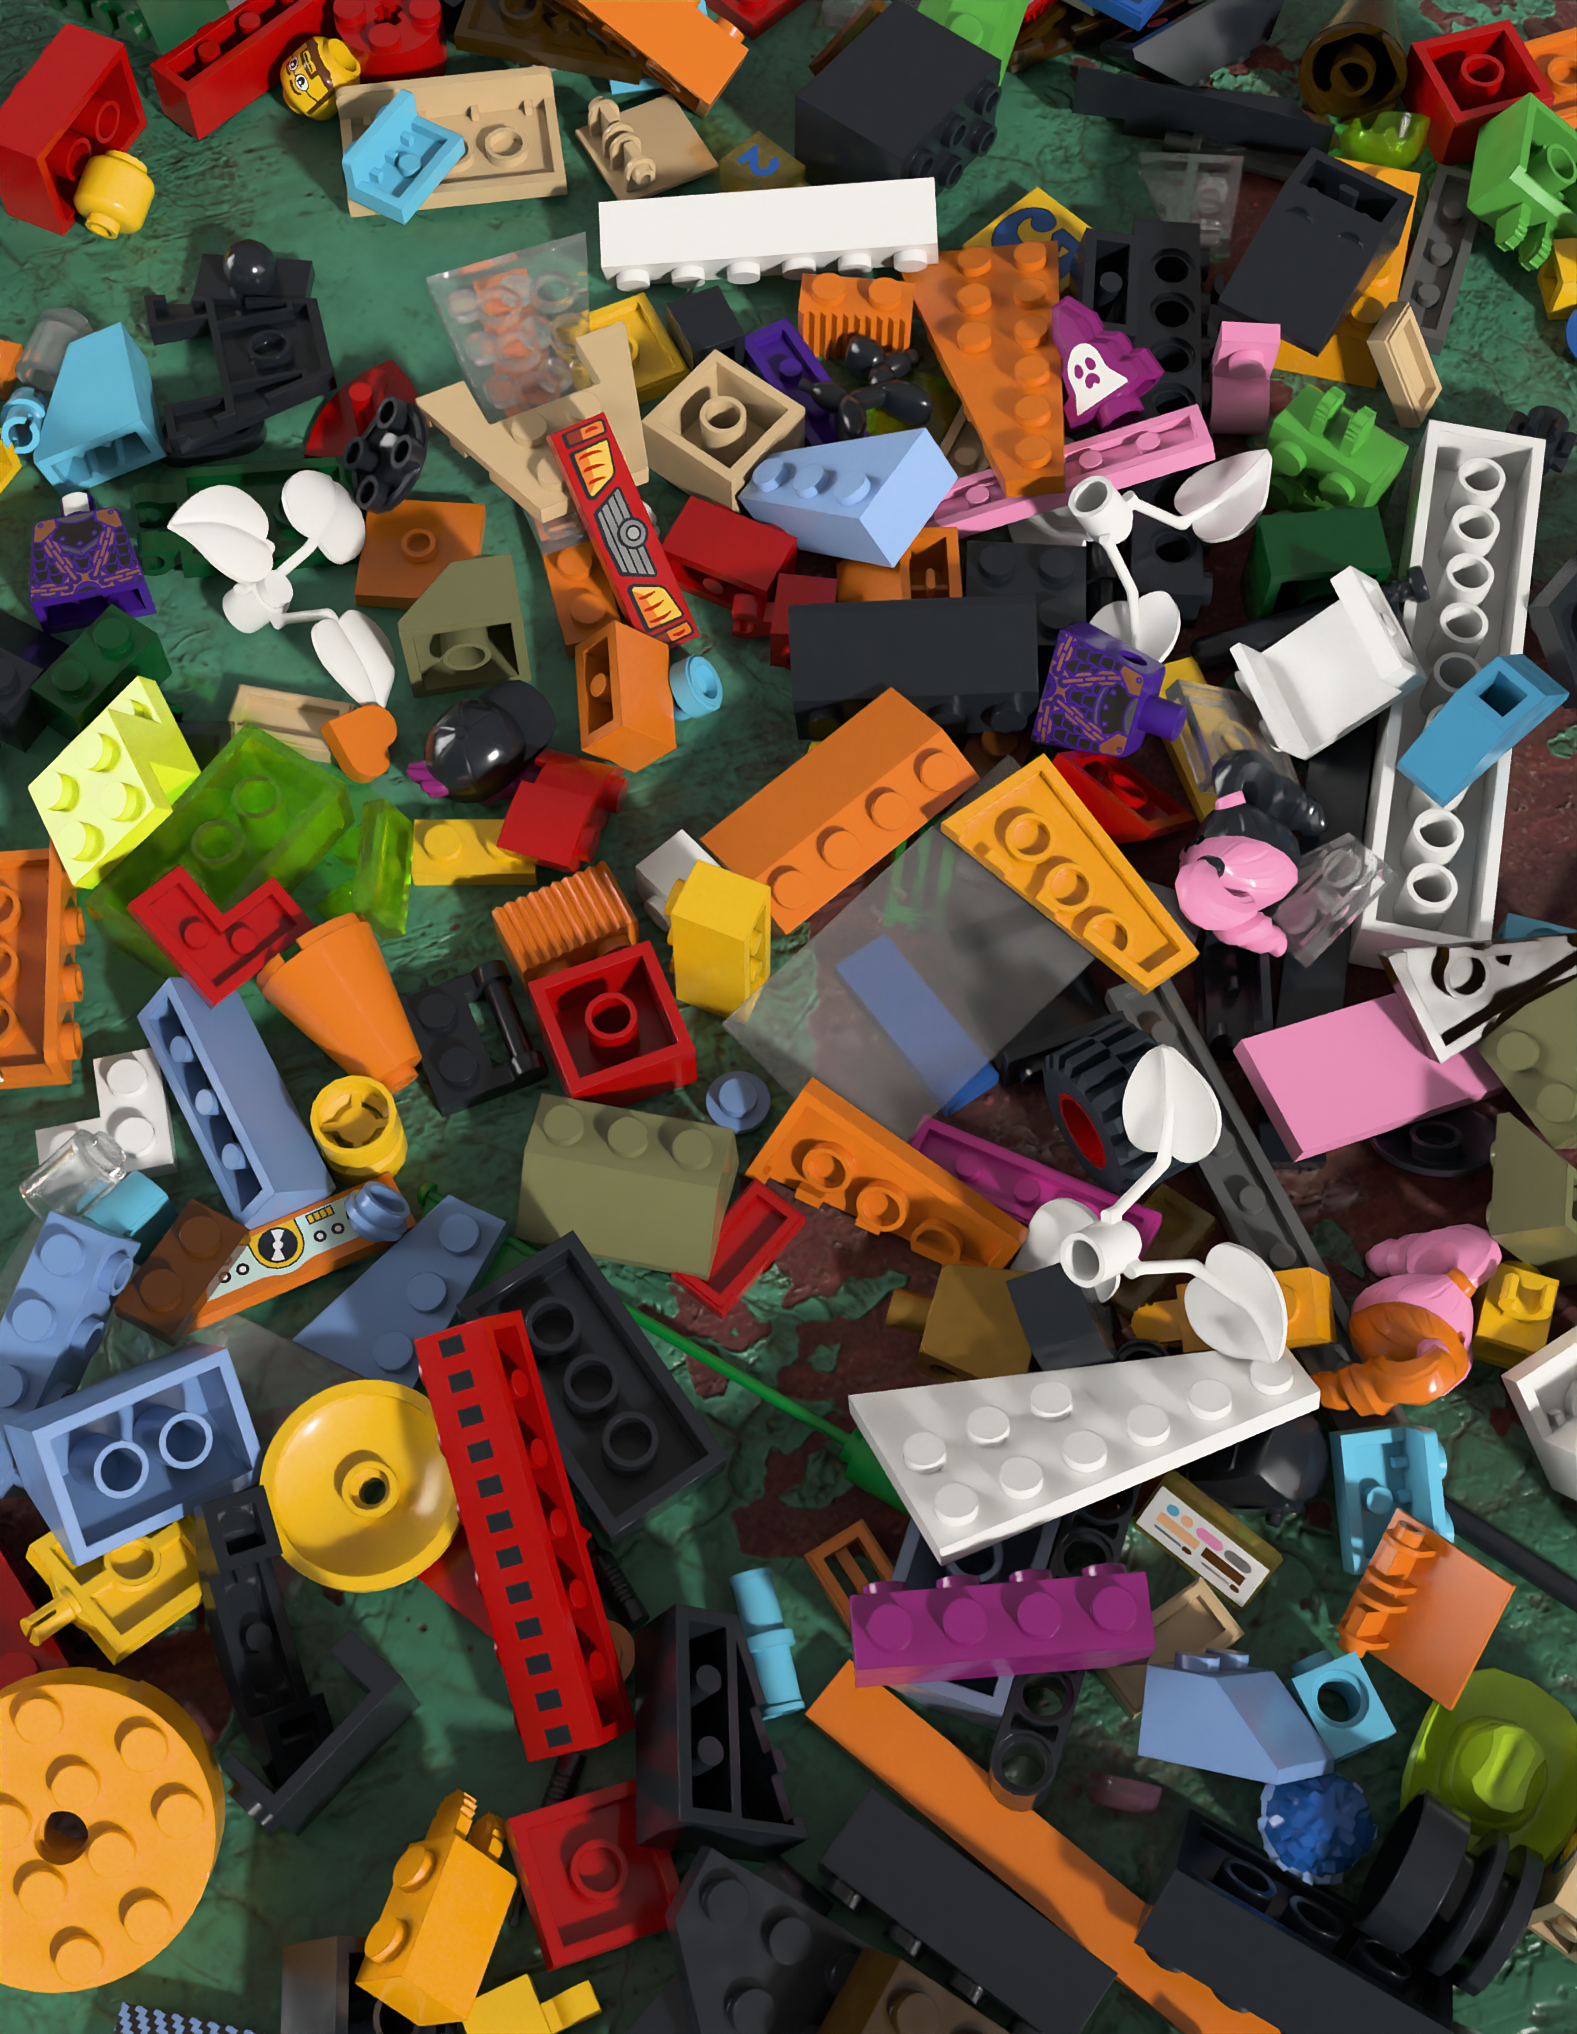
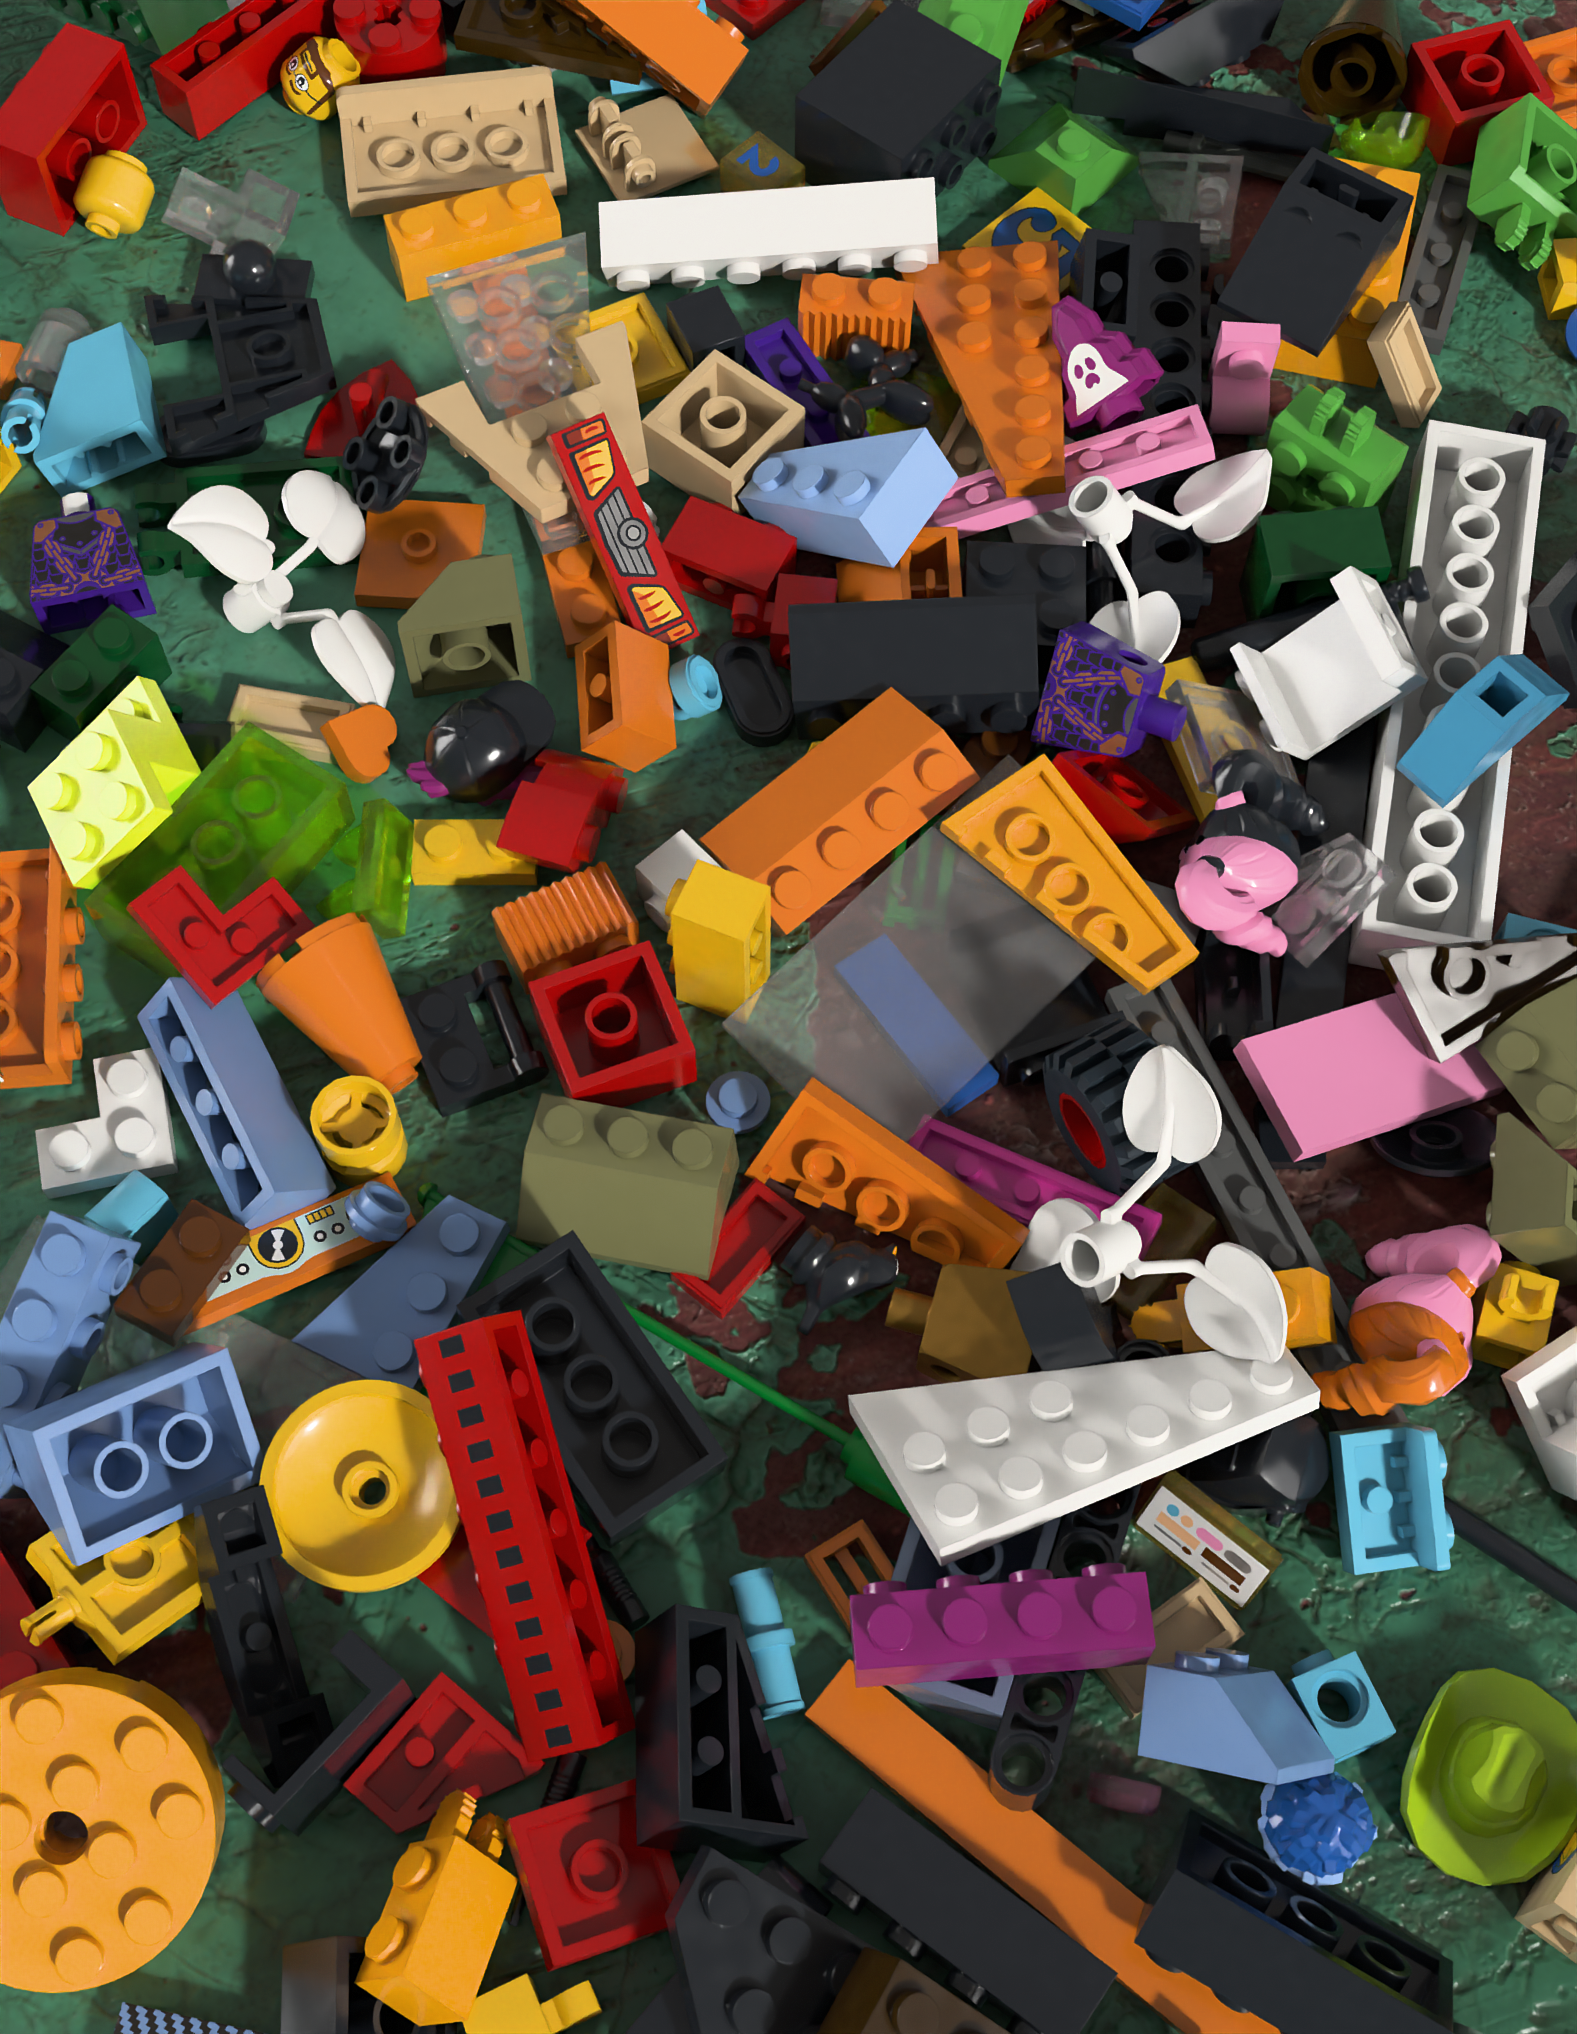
(75, 1175): clear brick -> none
(221, 217): none -> clear brick
(399, 160): medium azure bracket -> none
(431, 1752): none -> red wing
(469, 230): none -> light orange brick
(753, 692): none -> black tile
(836, 1271): none -> black animal
(1064, 159): none -> bright green slope
(1424, 1609): orange hinge -> none
(1466, 1900): black wheel -> none

